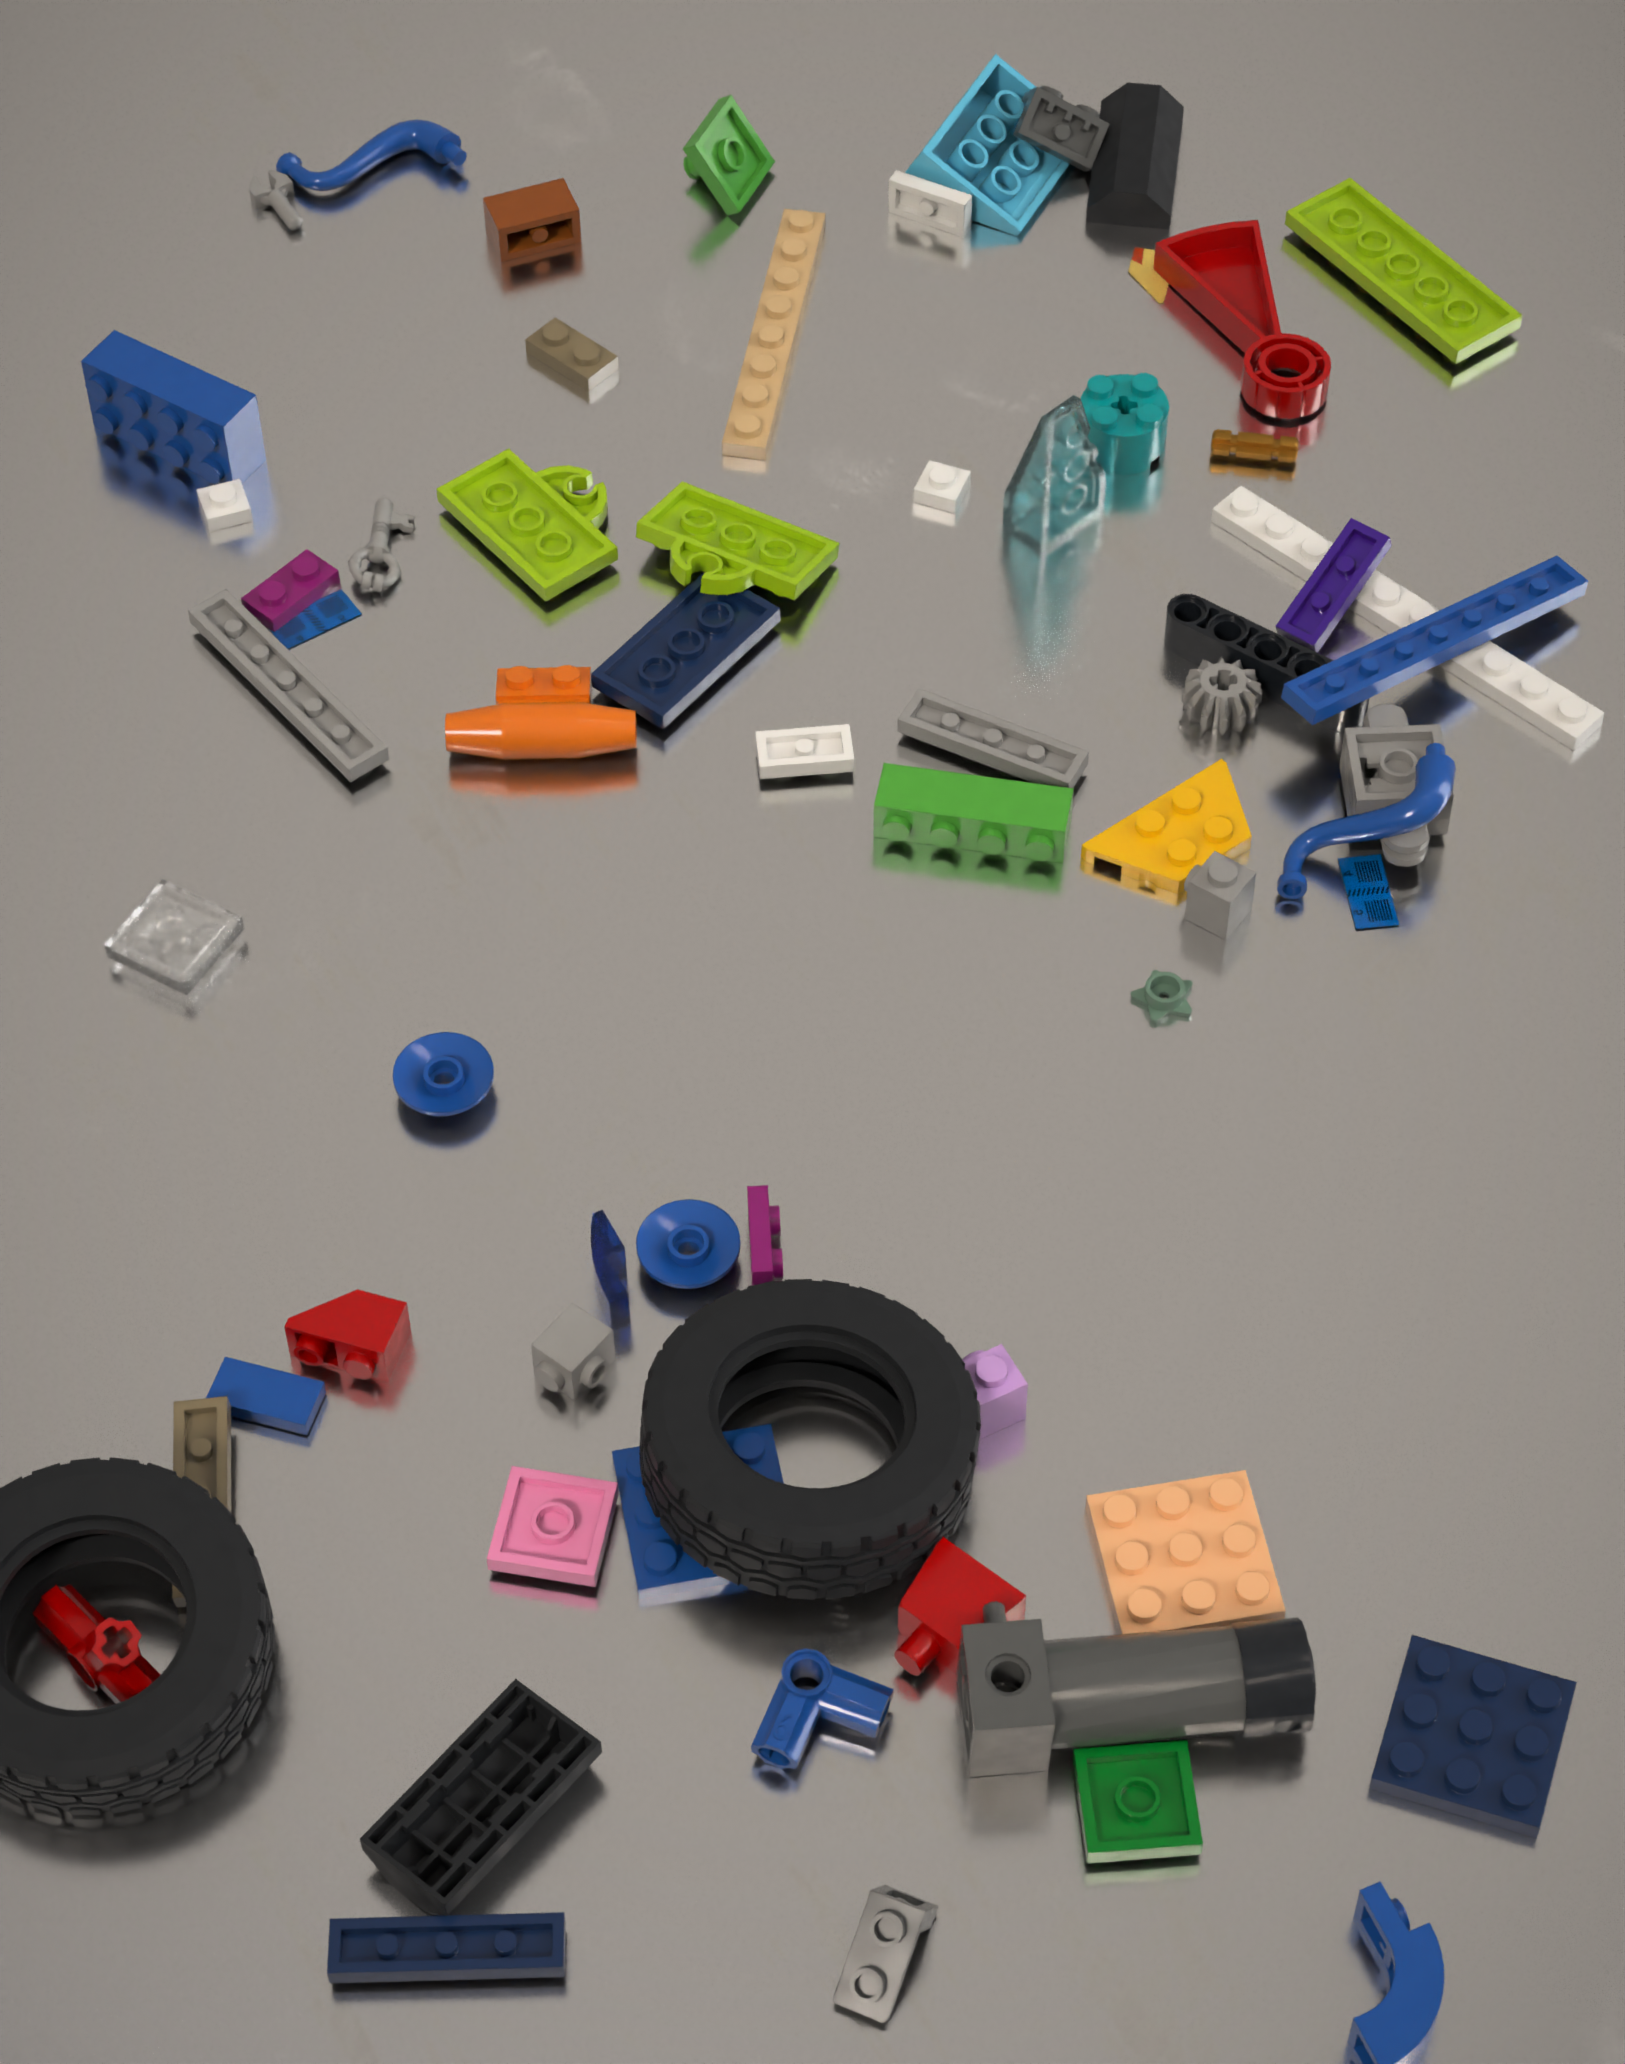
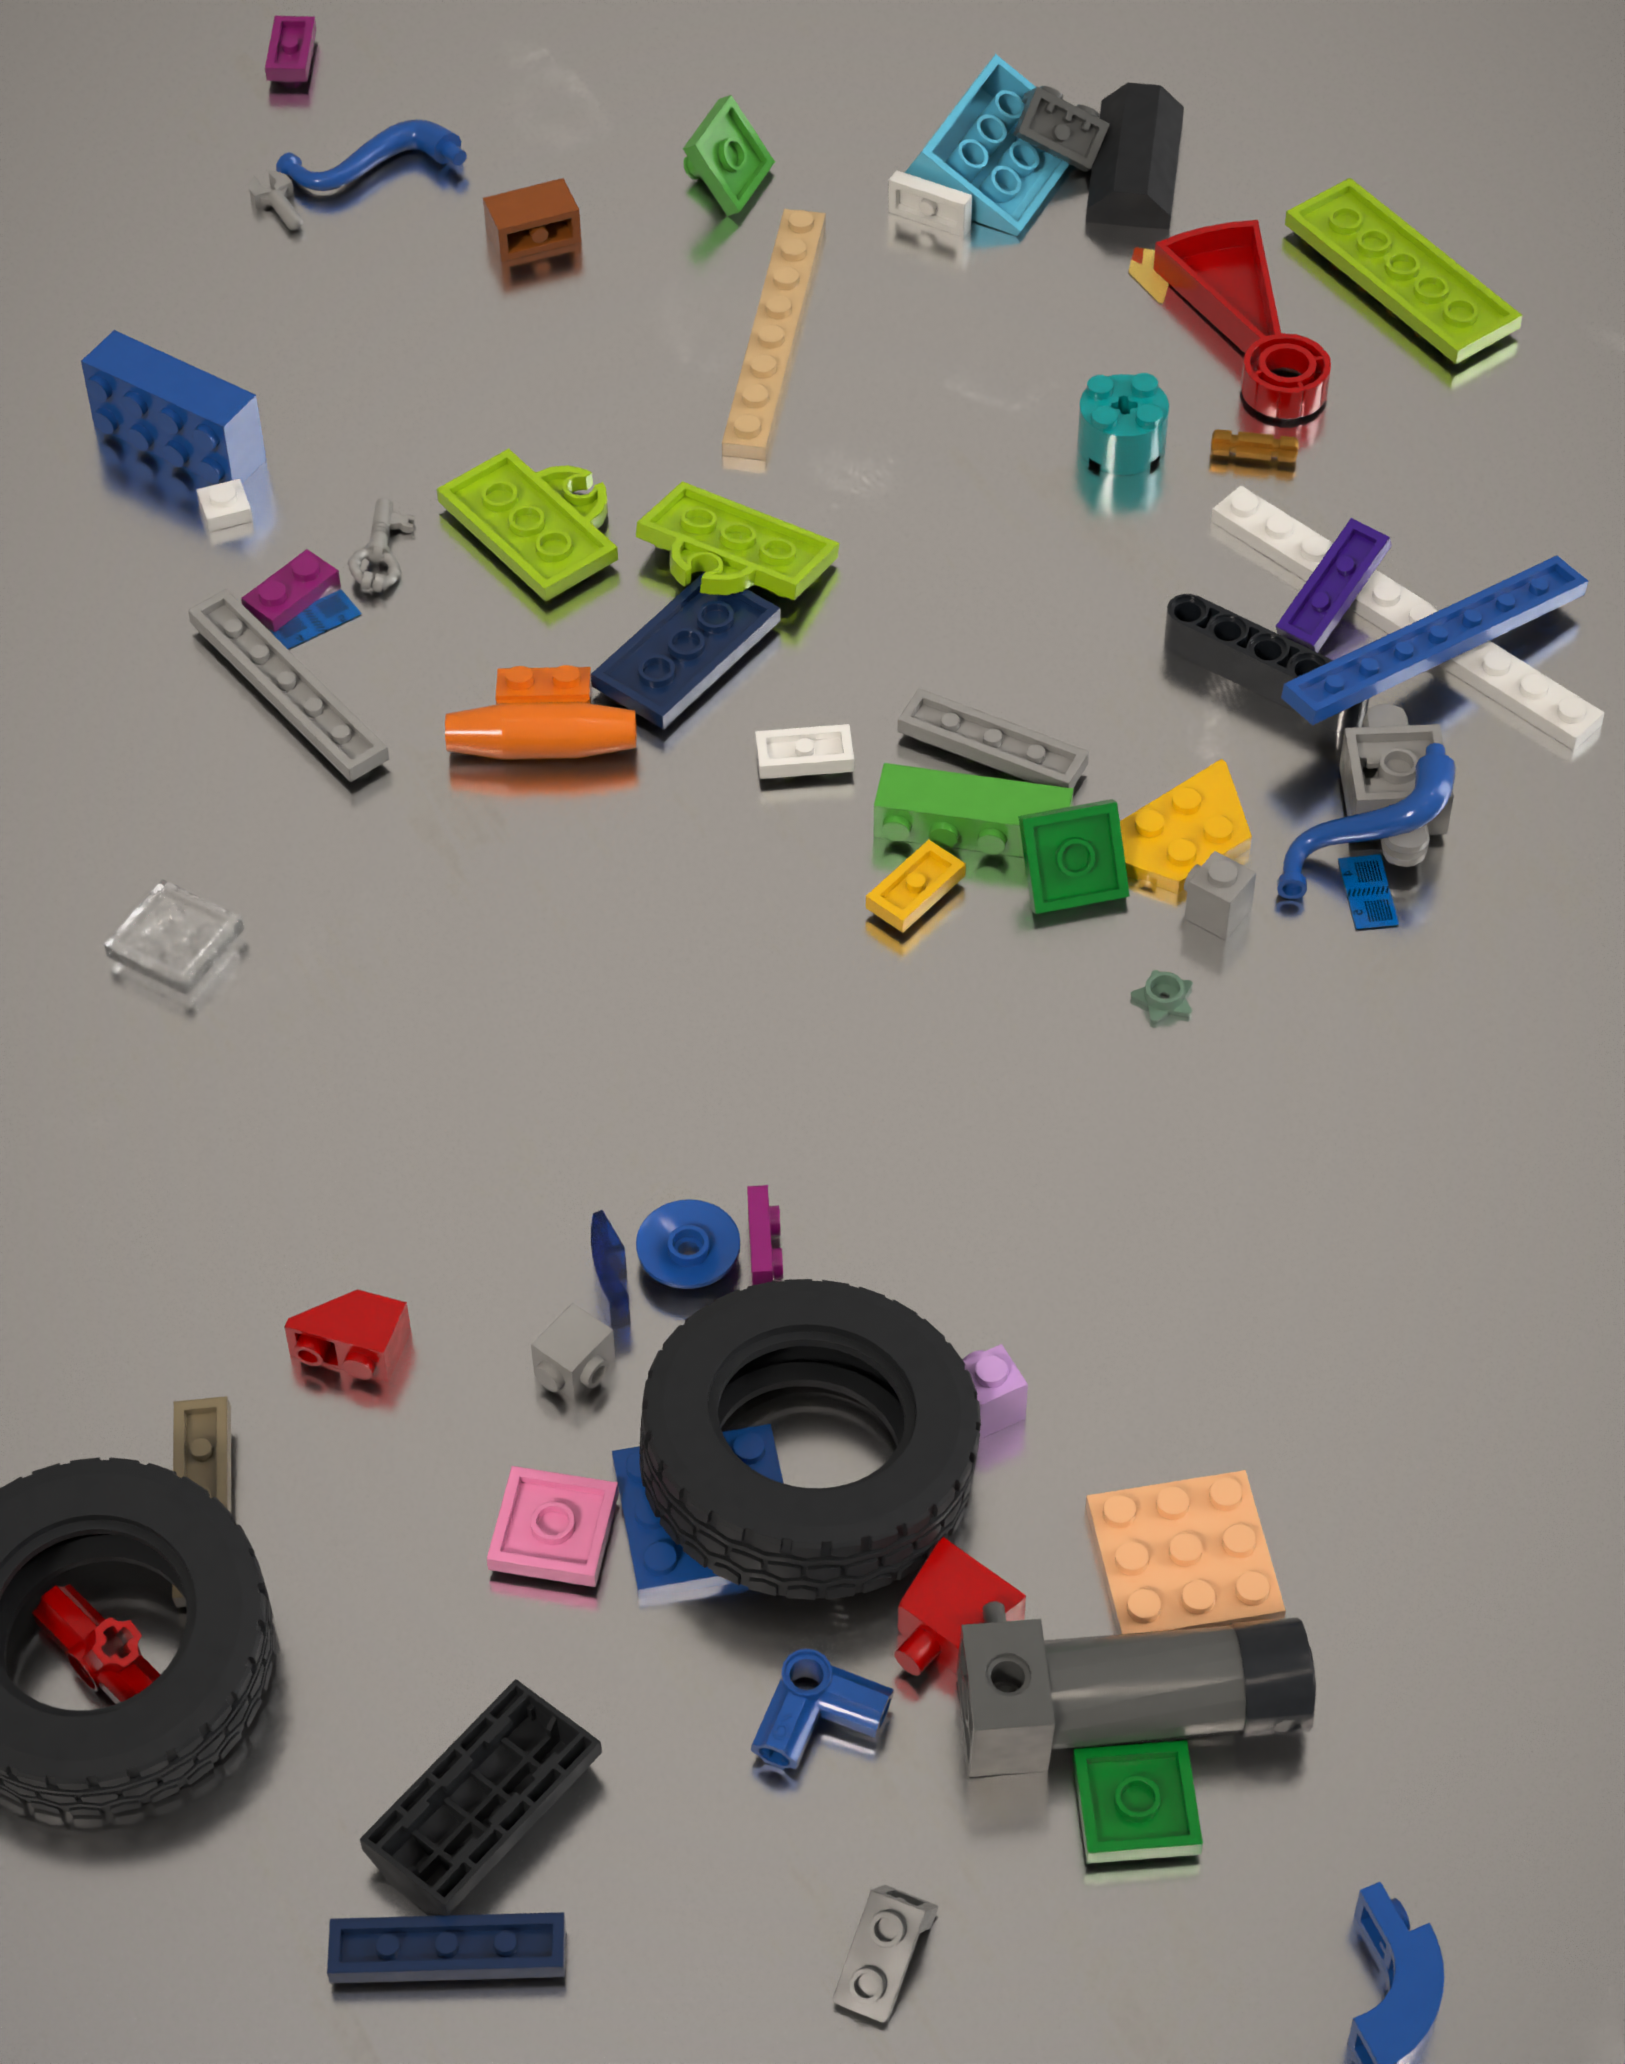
(268, 1395): blue tile -> none
(290, 48): none -> magenta plate
(442, 1059): blue dish -> none
(572, 354): dark tan plate -> none
(915, 885): none -> yellow plate
(942, 486): white plate -> none
(1056, 479): clear light blue wedge -> none
(1074, 856): none -> green plate
(1221, 696): light grey gear -> none
(1473, 1736): dark blue plate -> none

